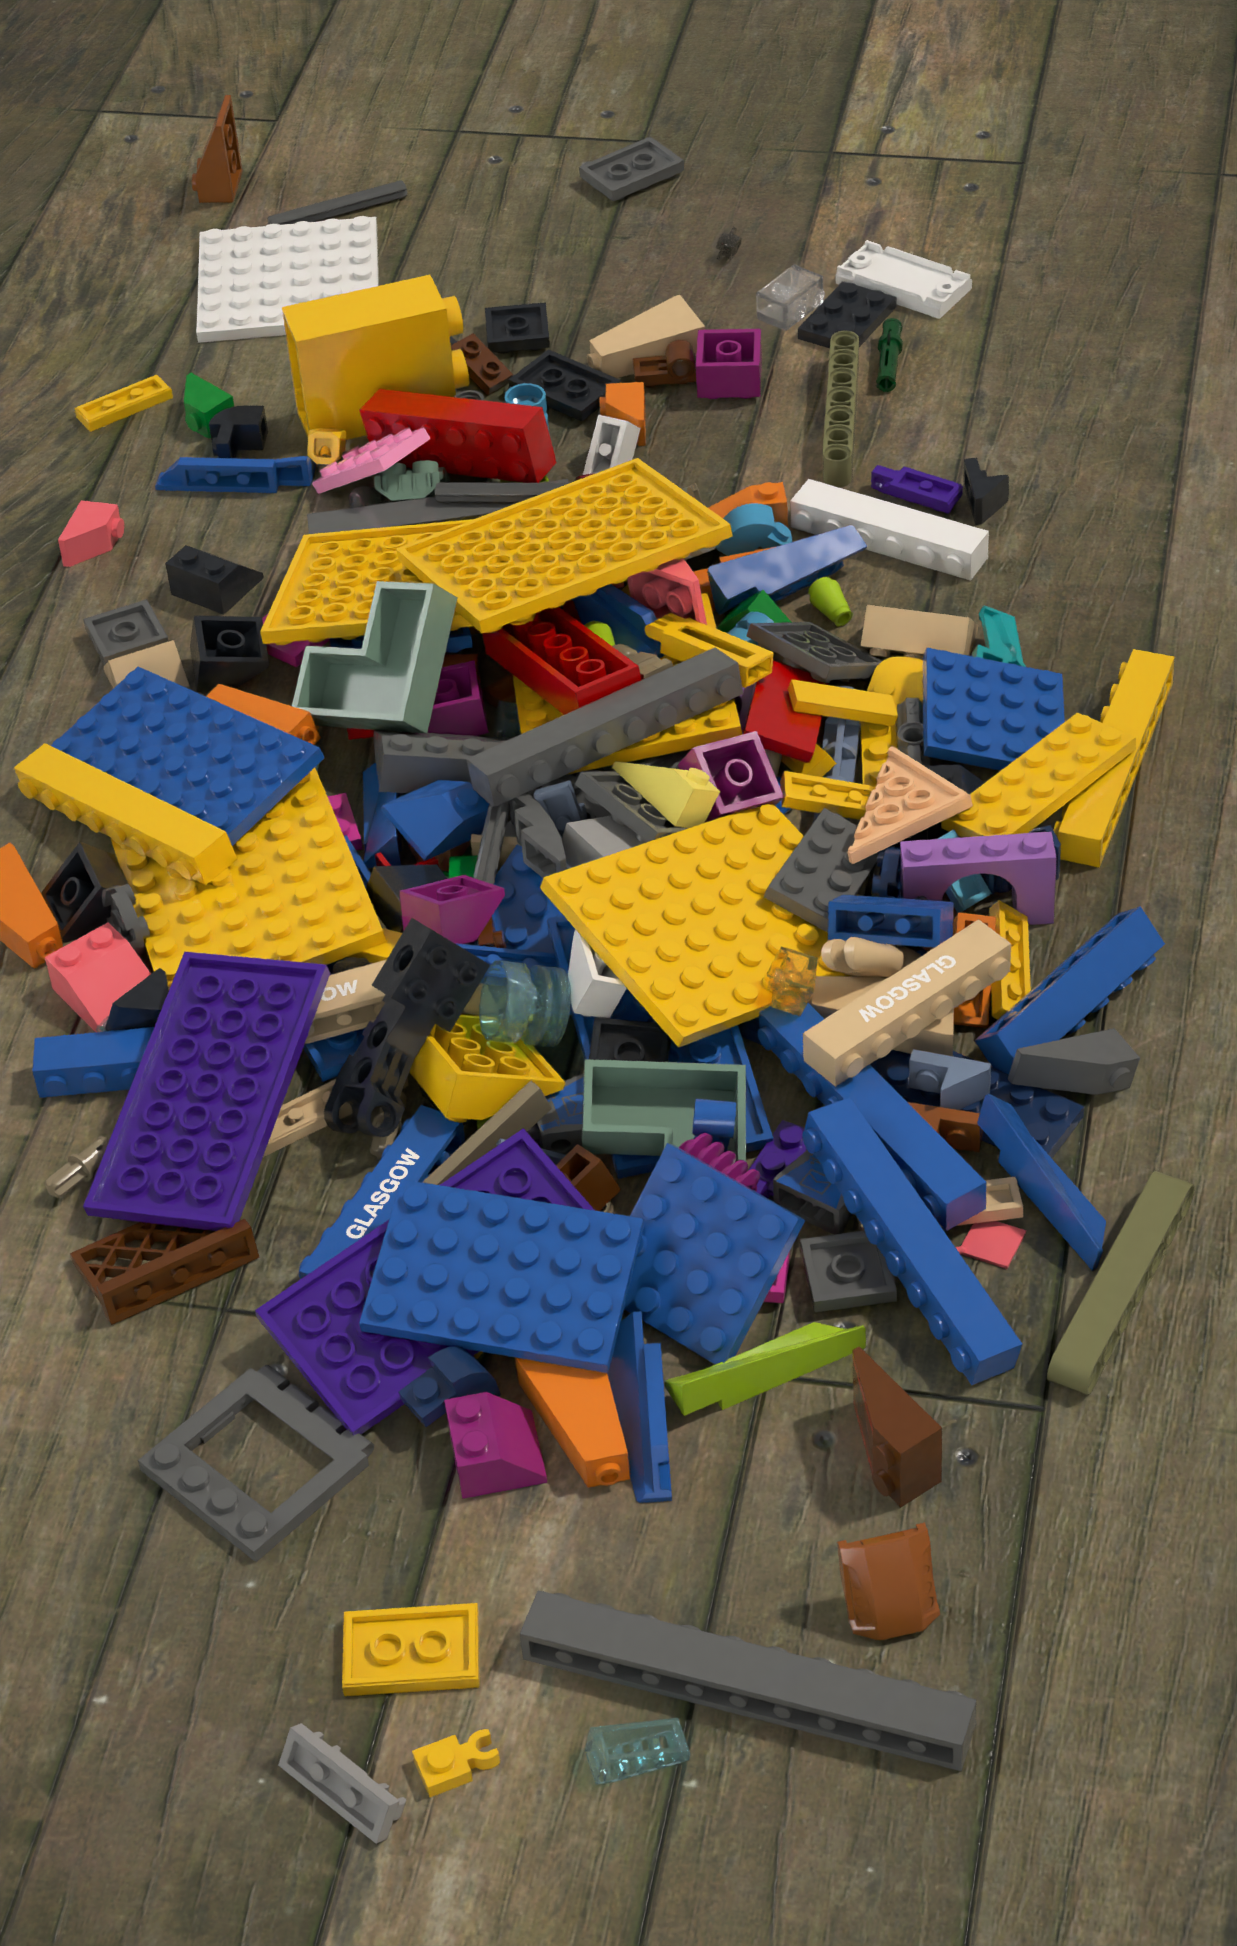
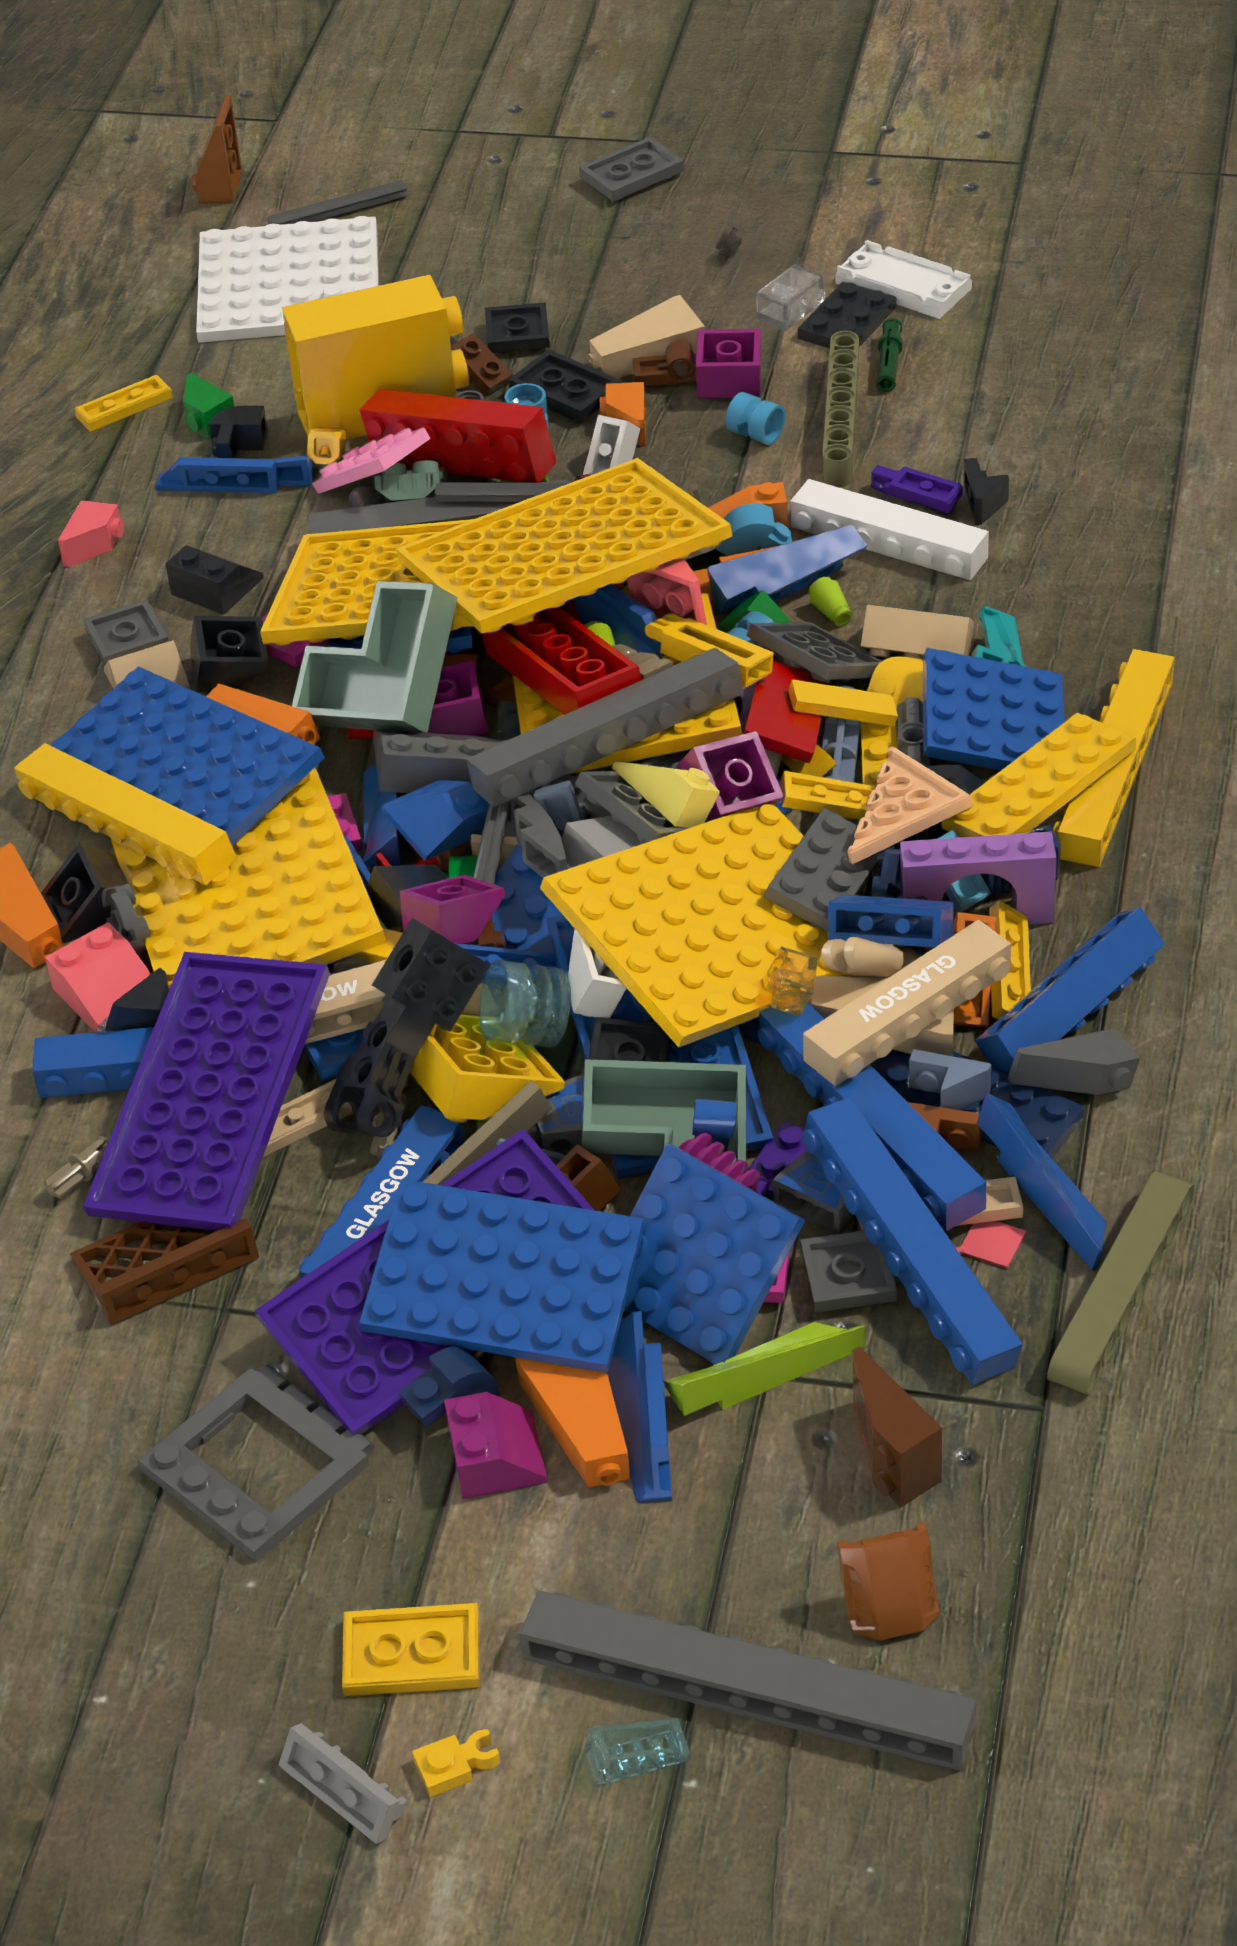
(755, 418): none -> dark azure wheel

